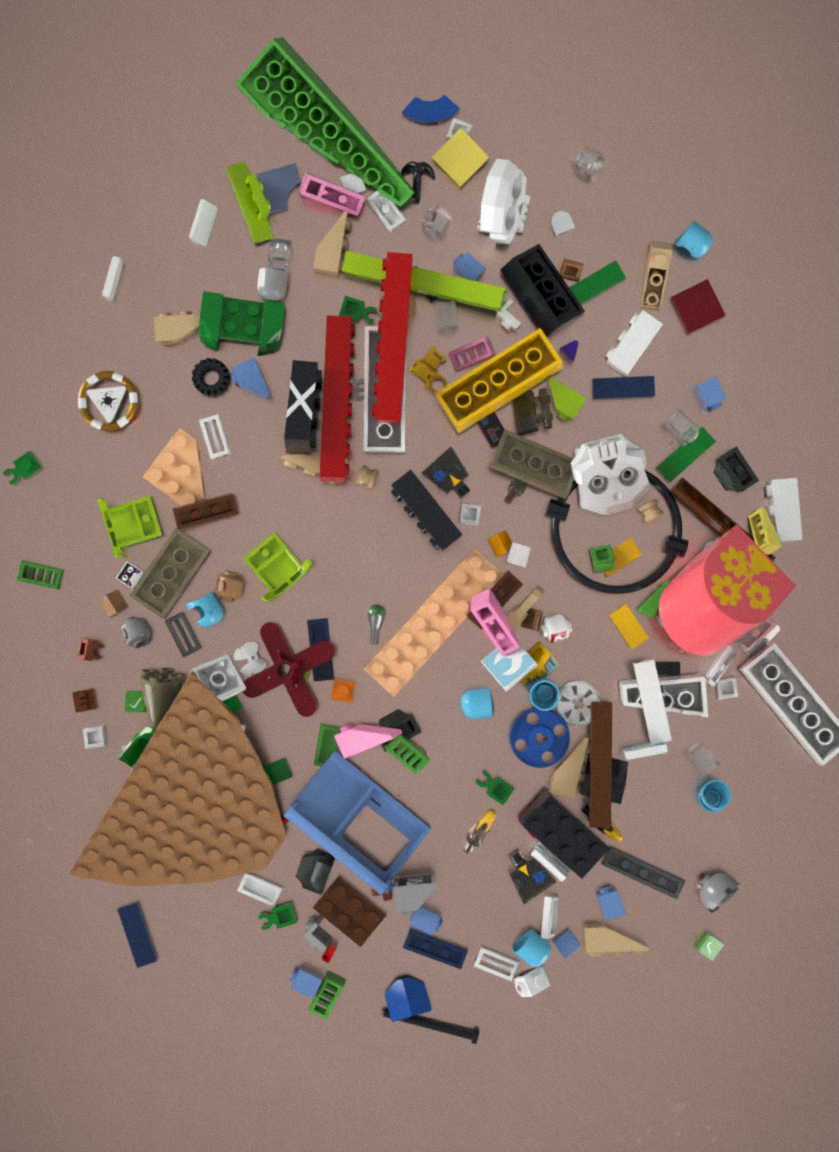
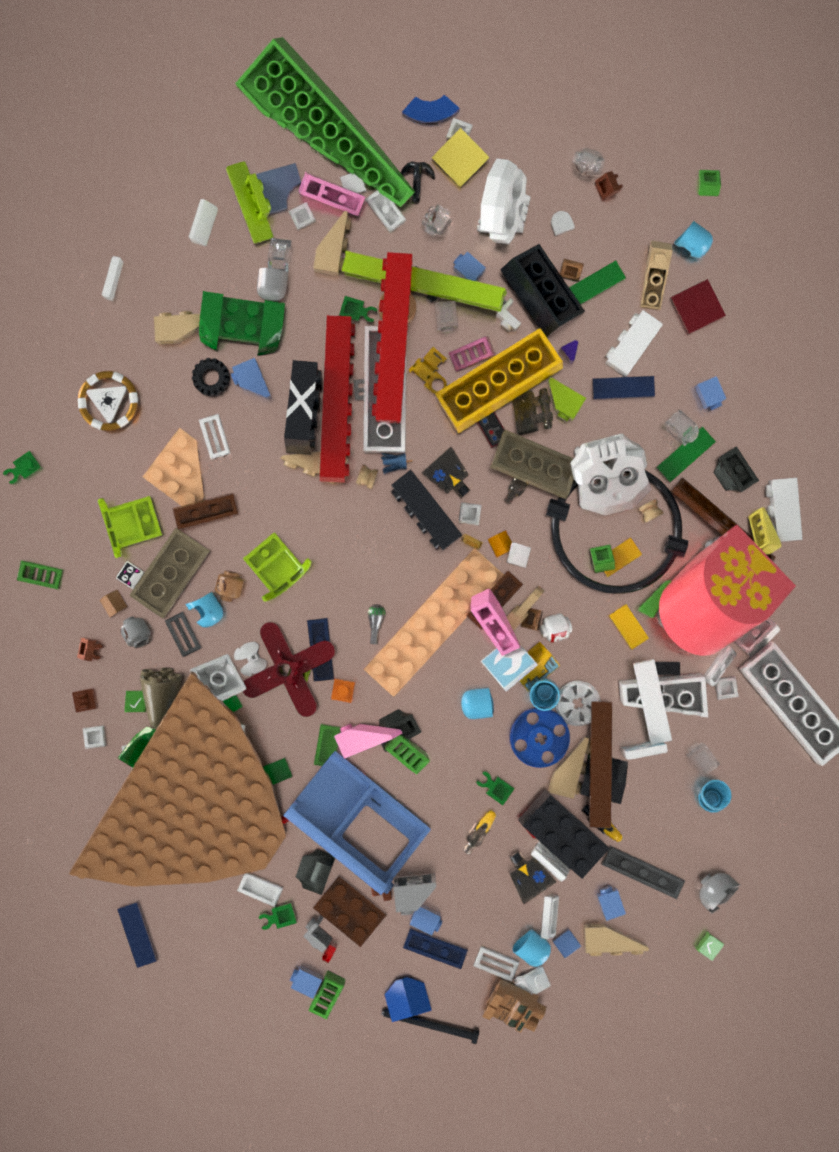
(302, 216): none -> white tile
(396, 462): none -> flat silver piece
(471, 541): none -> clear yellow tile
(514, 1007): none -> medium nougat hips
(608, 185): none -> copper tile
(709, 182): none -> bright green slope

